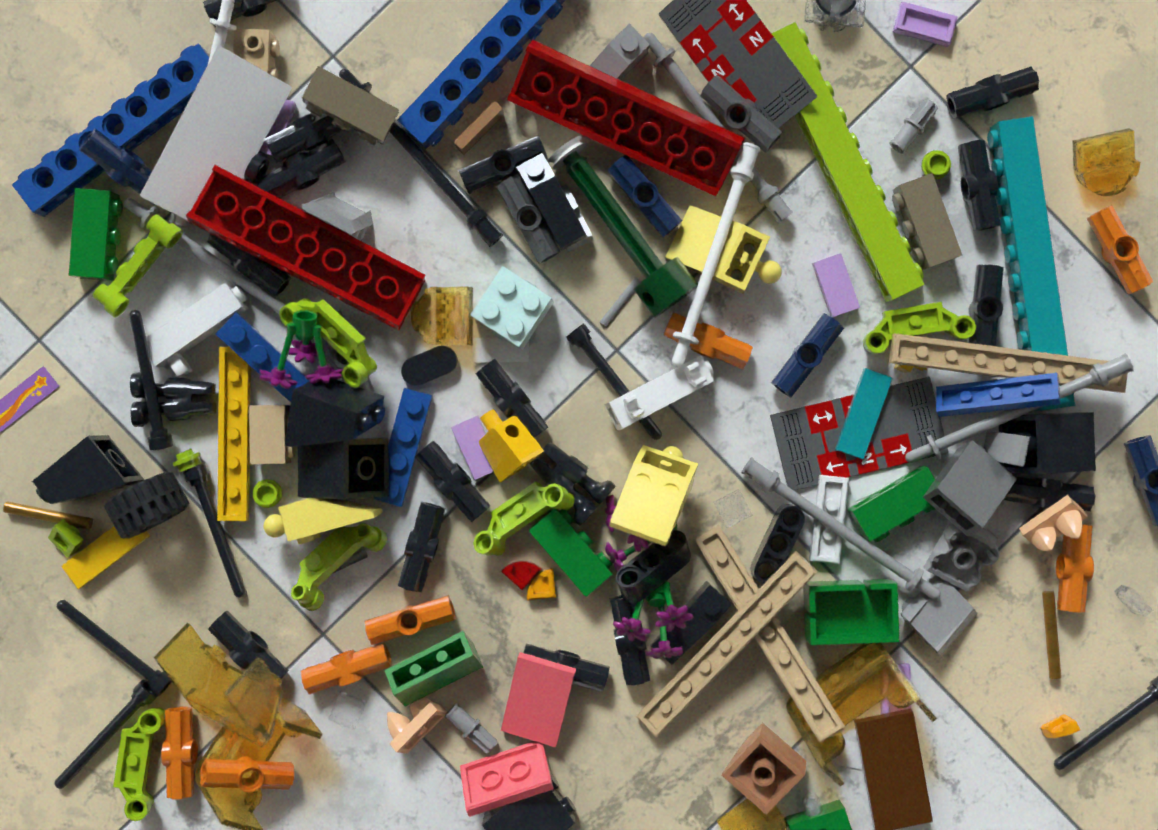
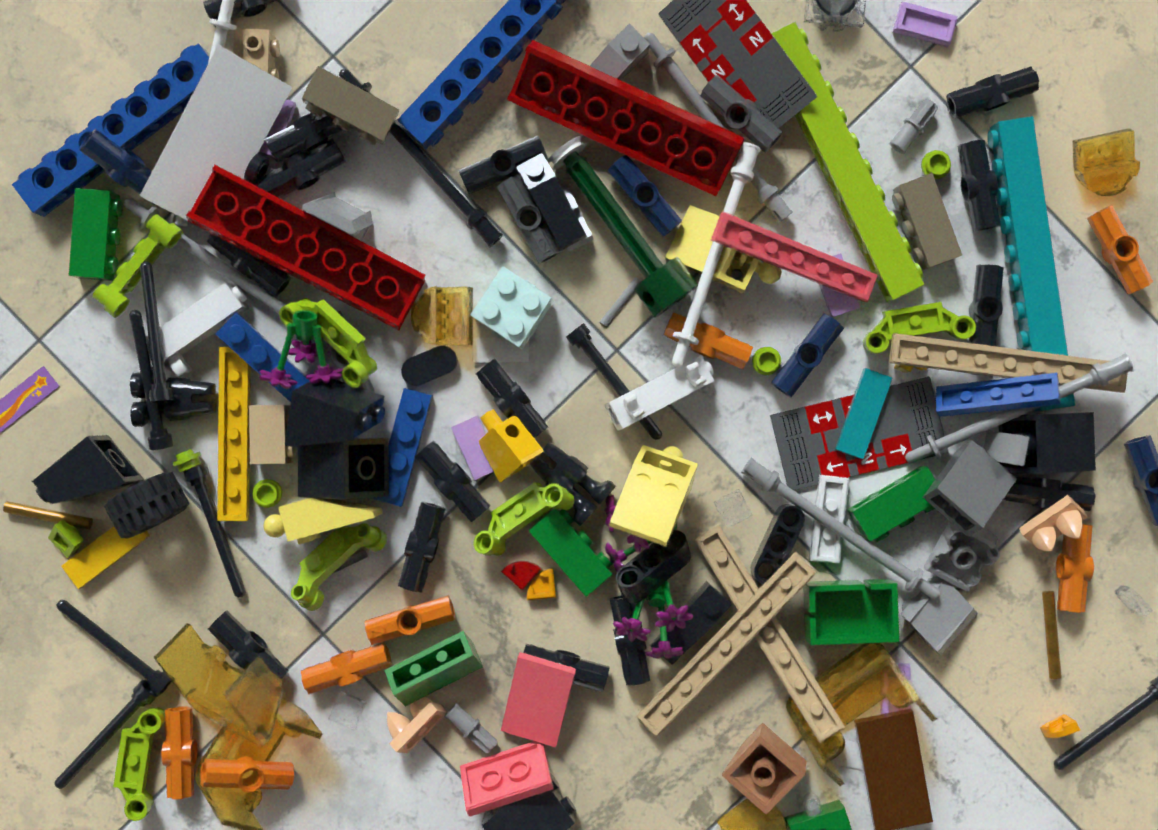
(160, 389): none -> black piece
(479, 127): medium nougat tile -> none
(766, 361): none -> lime plate
(793, 257): none -> coral tile

